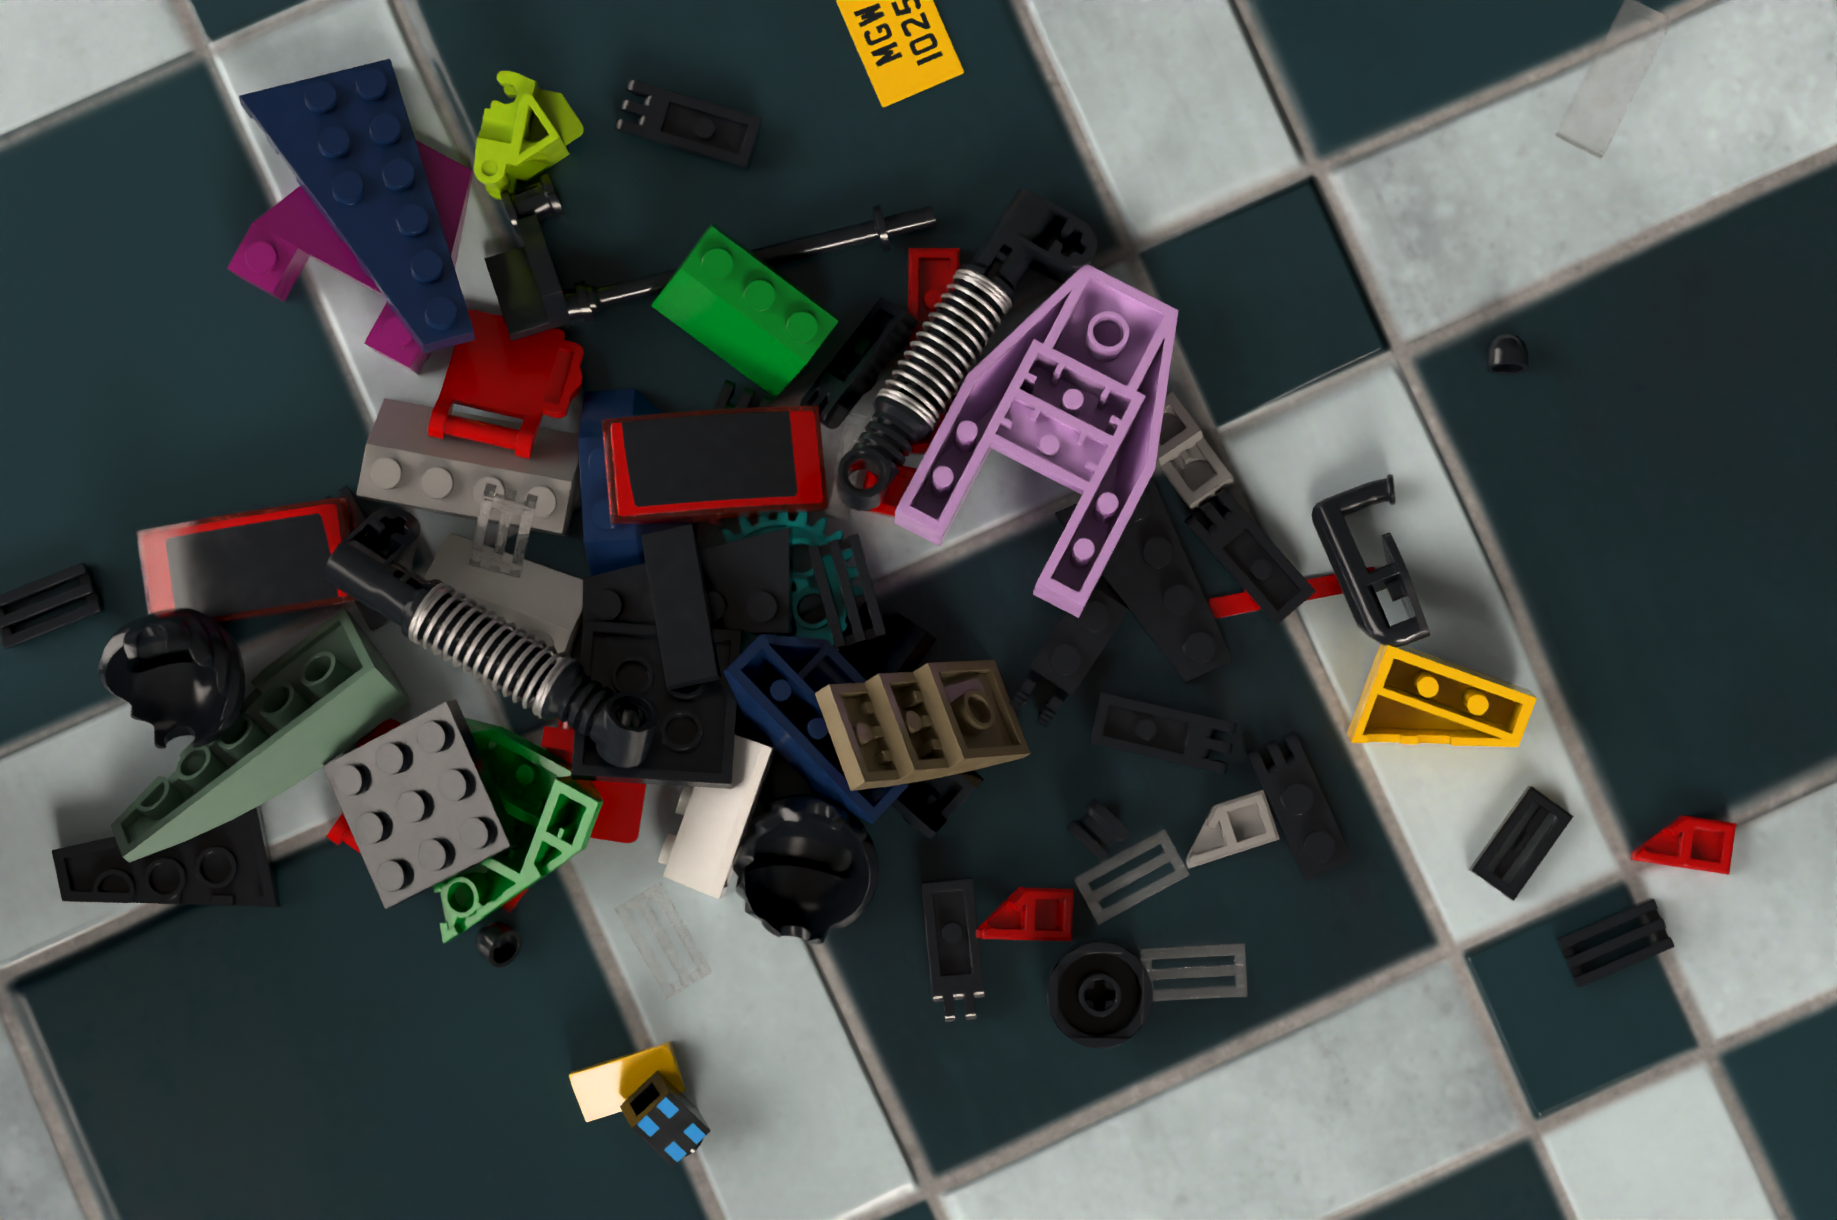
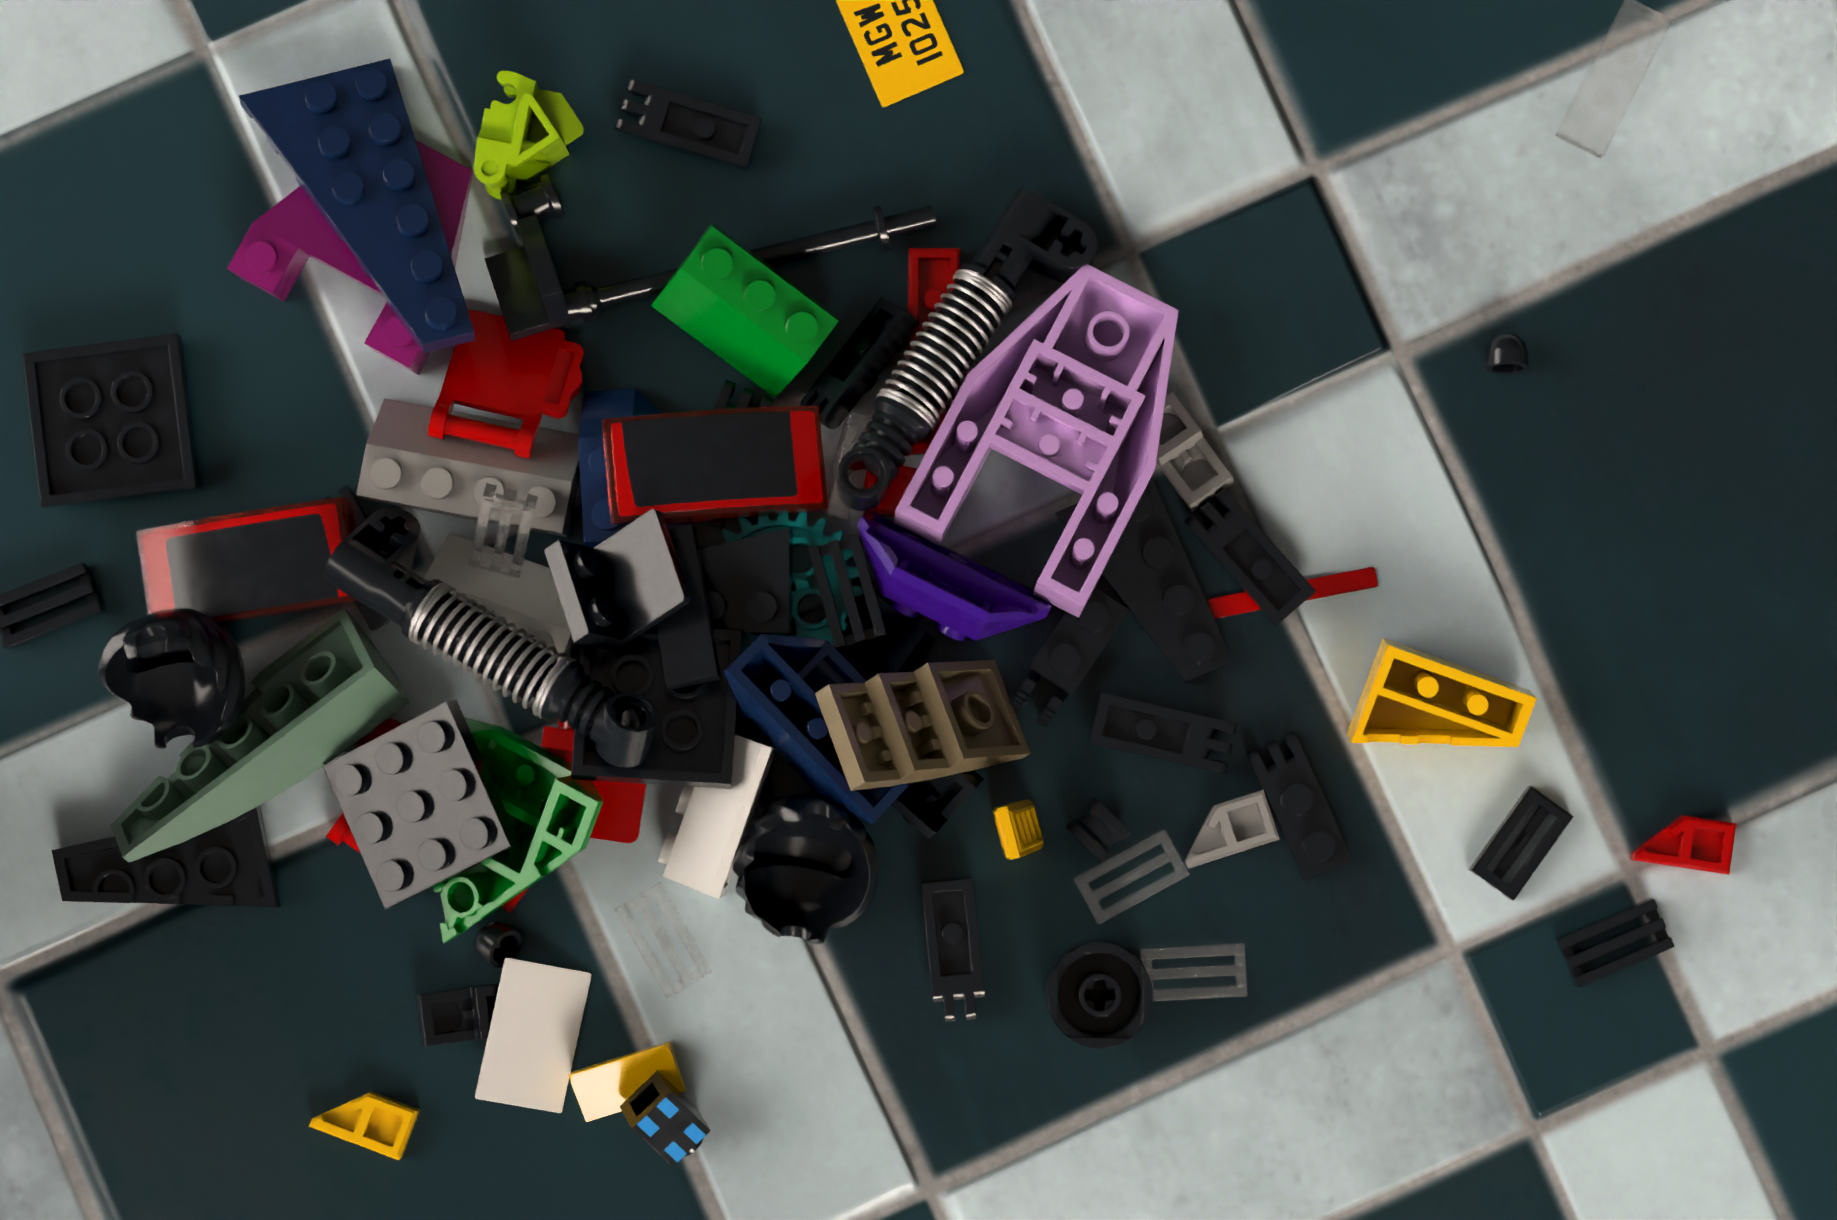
(111, 421): none -> black plate
(371, 1123): none -> yellow tile
(455, 1014): none -> black slope
(533, 1035): none -> white sticker
(619, 584): none -> black bracket
(945, 584): none -> dark purple wedge
(1018, 829): none -> yellow slope
(1032, 915): red tile -> none
(1351, 573): black piece -> none

